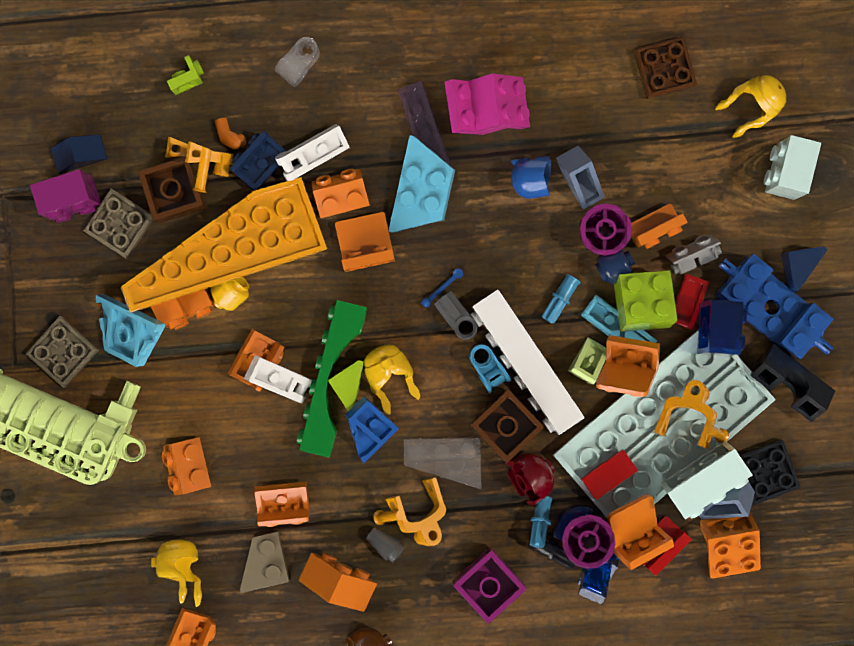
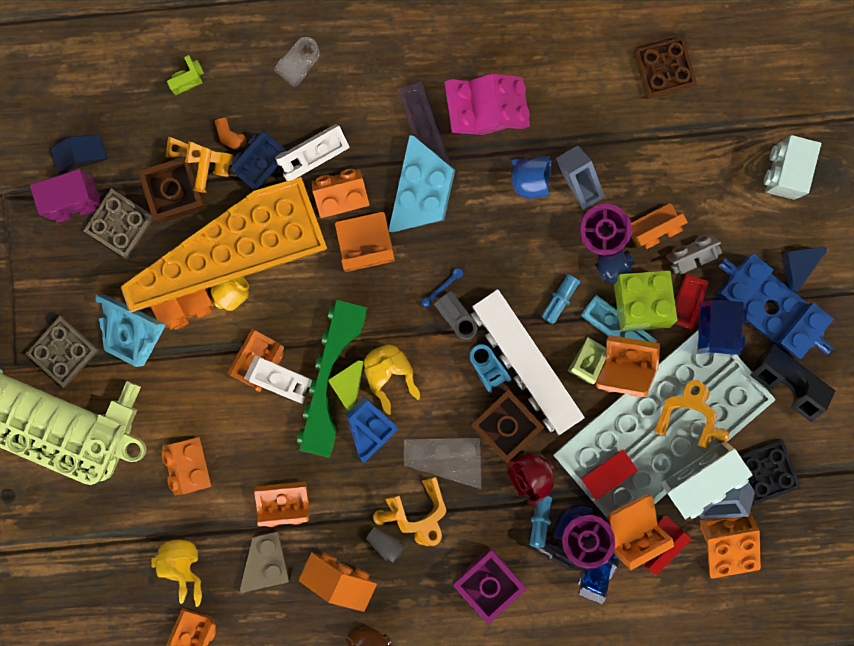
(769, 95): yellow hair -> none

